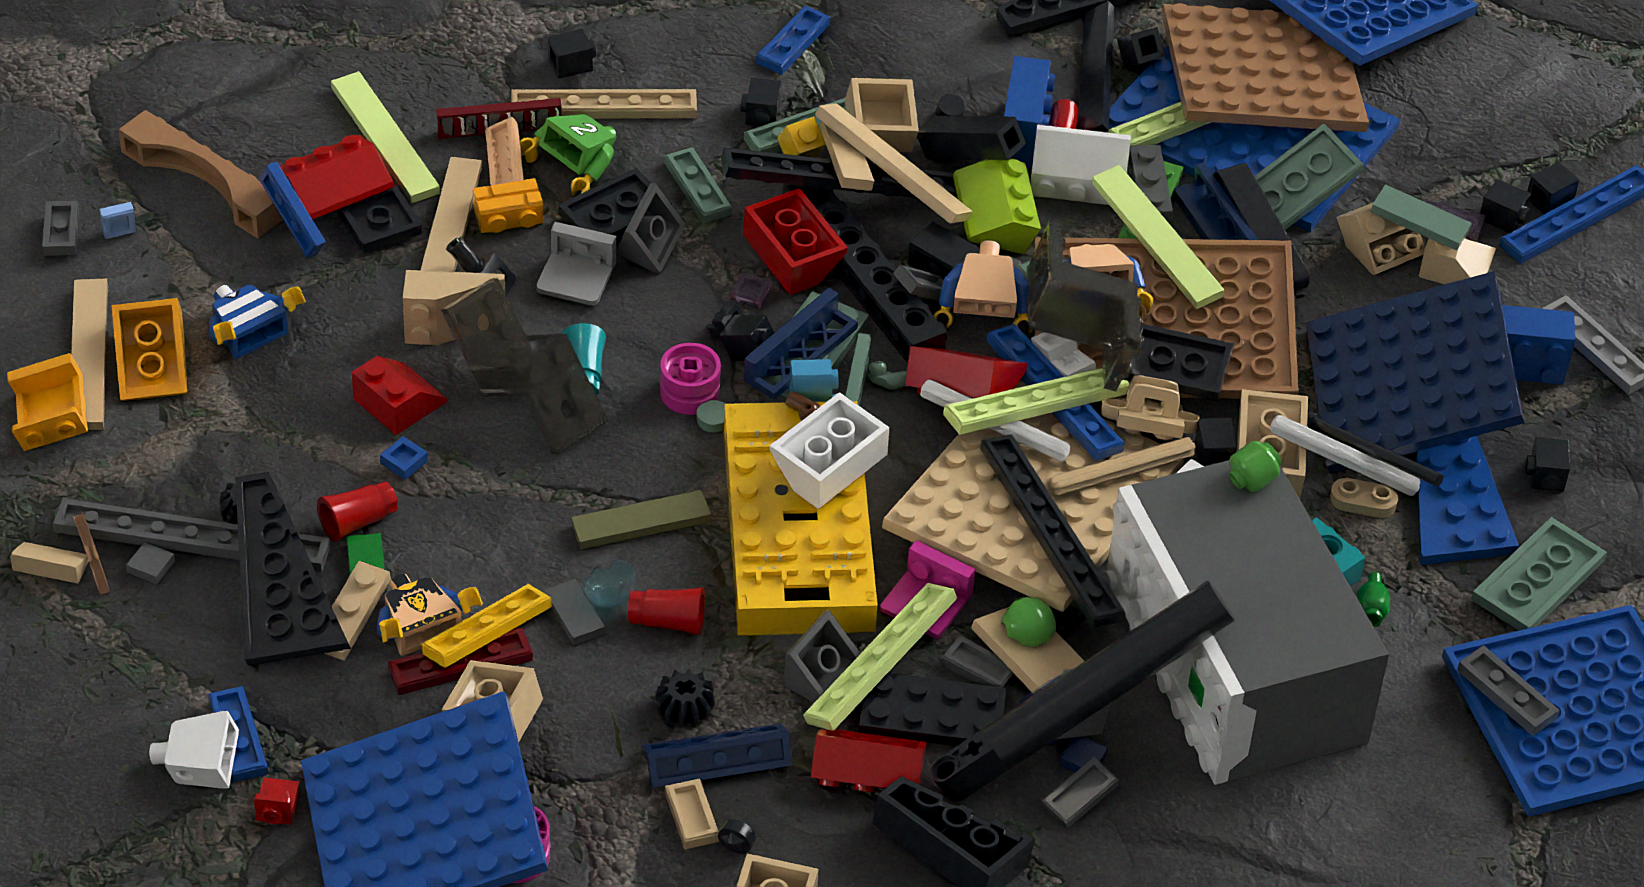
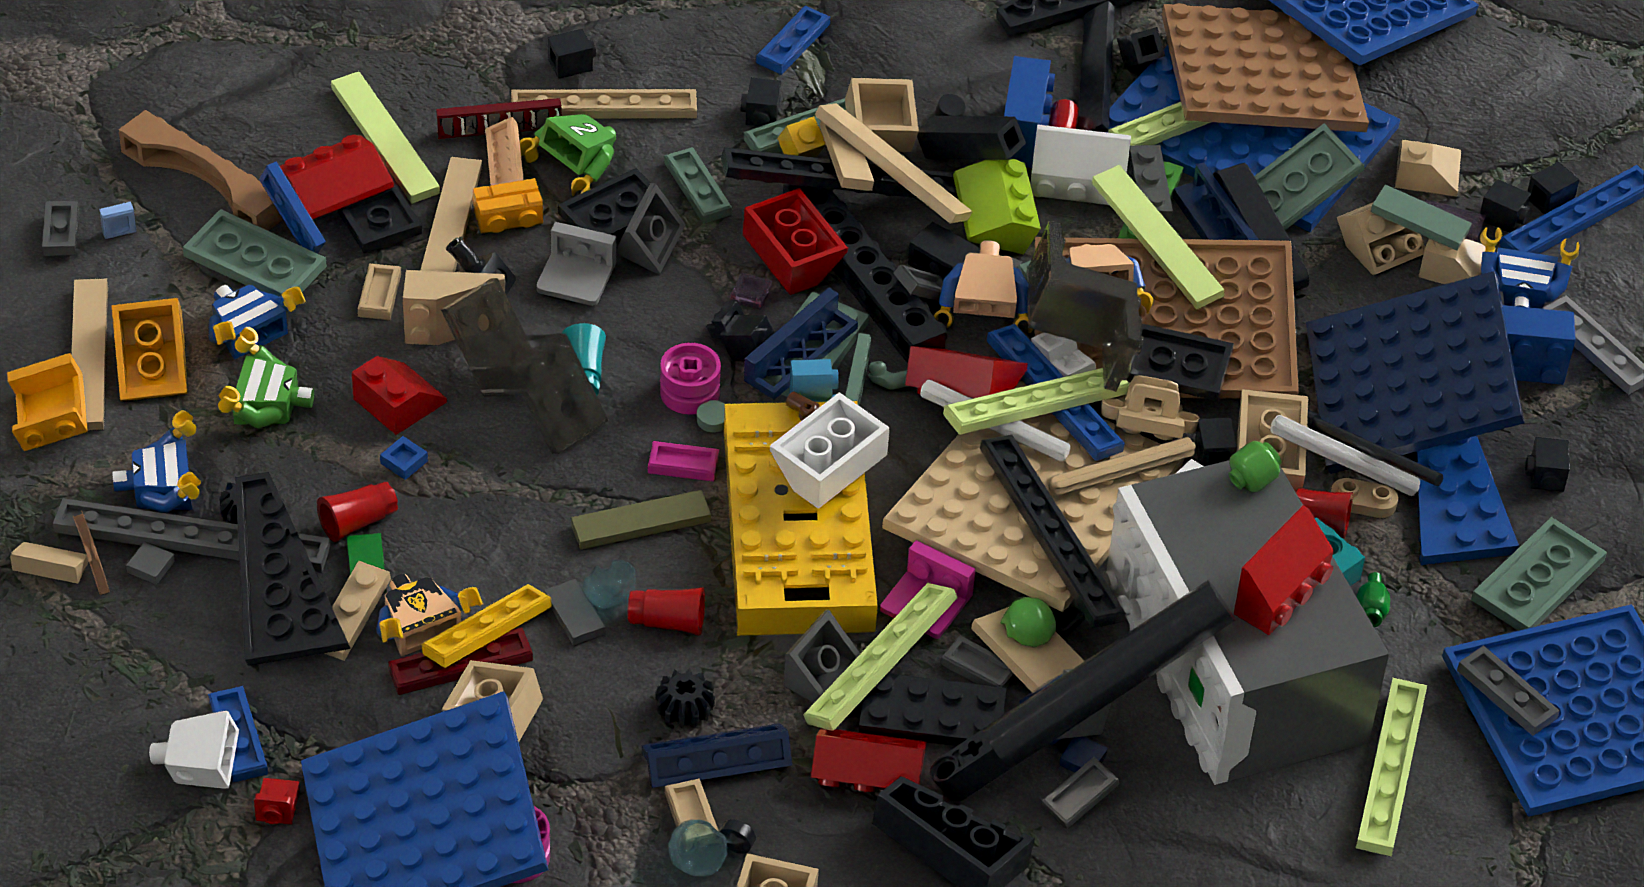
(162, 471): none -> torso
(253, 255): none -> sand green plate
(265, 387): none -> torso
(379, 291): none -> tan tile
(683, 461): none -> dark pink tile
(697, 848): none -> clear light blue hair
(1284, 573): none -> red slope
(1329, 507): none -> red plant
(1391, 767): none -> yellowish green plate
(1428, 168): none -> tan slope
(1525, 276): none -> blue torso

